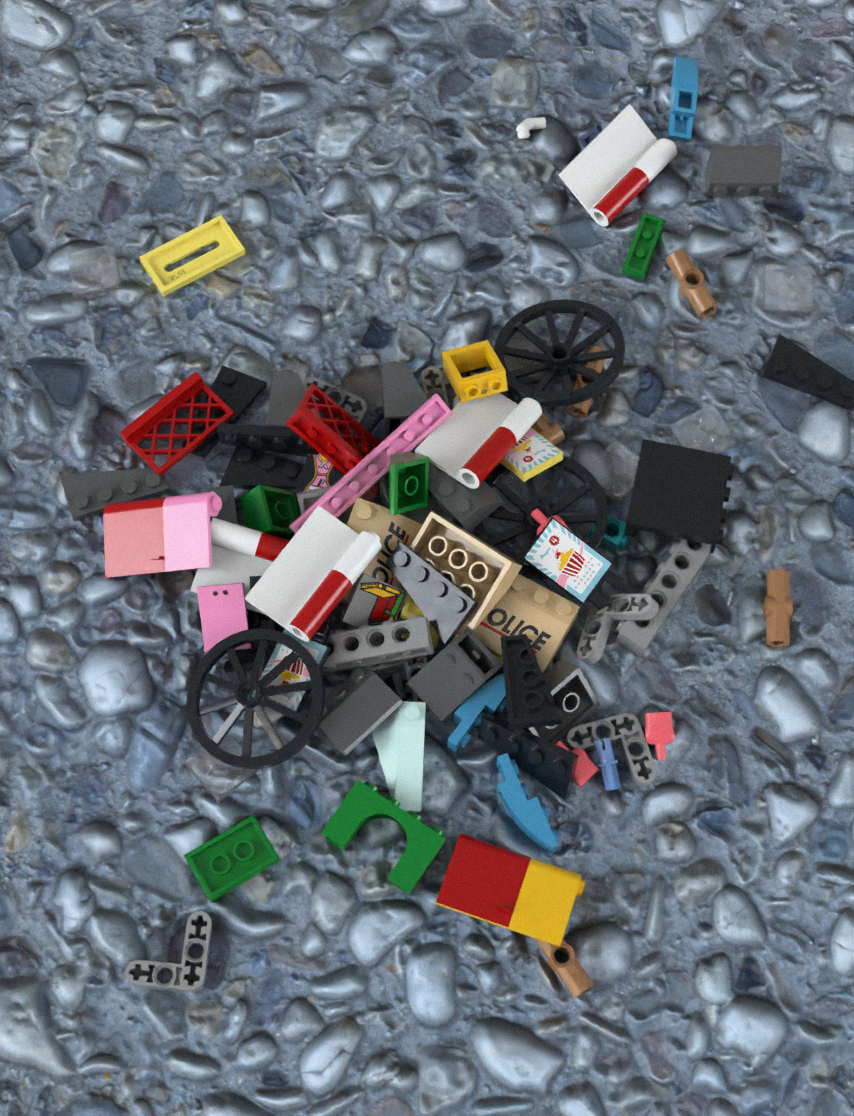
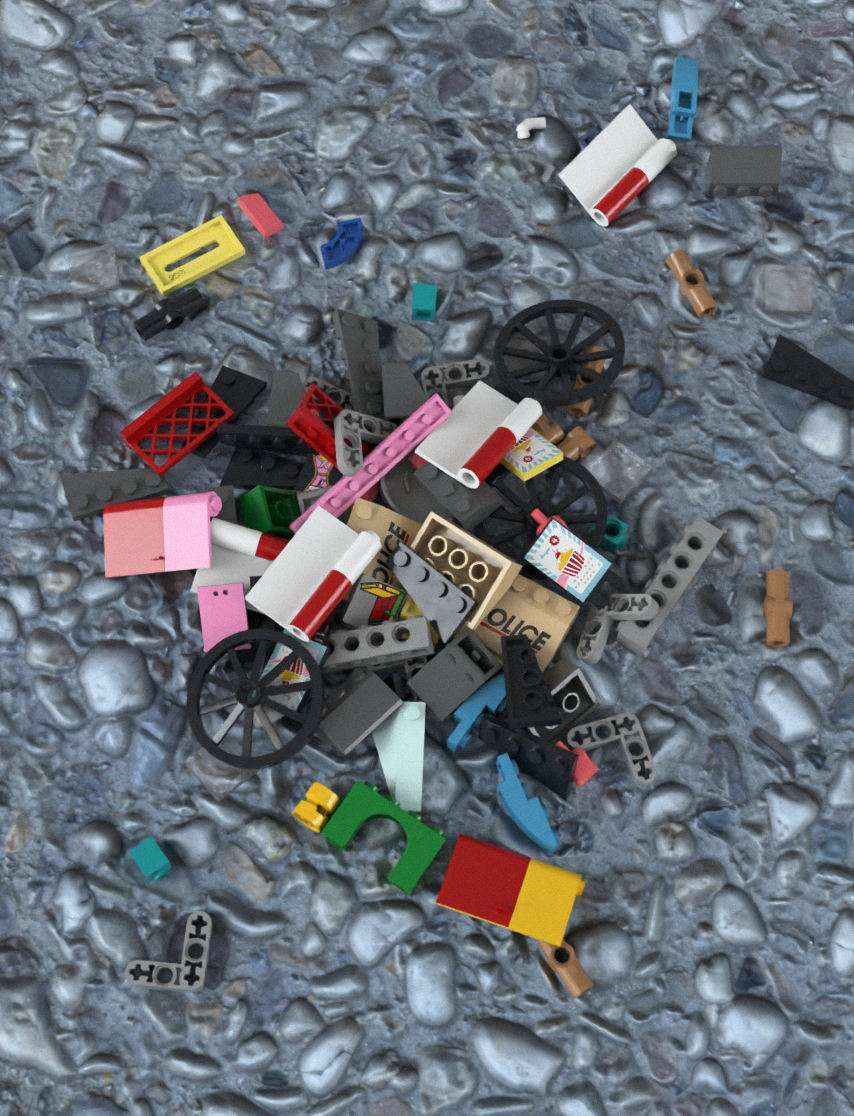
(151, 860): none -> teal brick
(169, 313): none -> black piece
(232, 858): green tile -> none
(260, 214): none -> coral slope
(316, 807): none -> yellow wheel
(343, 244): none -> blue tile
(350, 426): none -> light grey beam
(362, 359): none -> dark grey wing
(408, 482): green slope -> none
(424, 302): none -> teal brick
(471, 358): yellow window -> none
(577, 444): none -> medium nougat piece
(607, 764): medium blue axle -> none
(643, 246): green tile -> none
(659, 732): coral piece -> none
(680, 493): black panel -> none
(704, 431): clear plate -> none

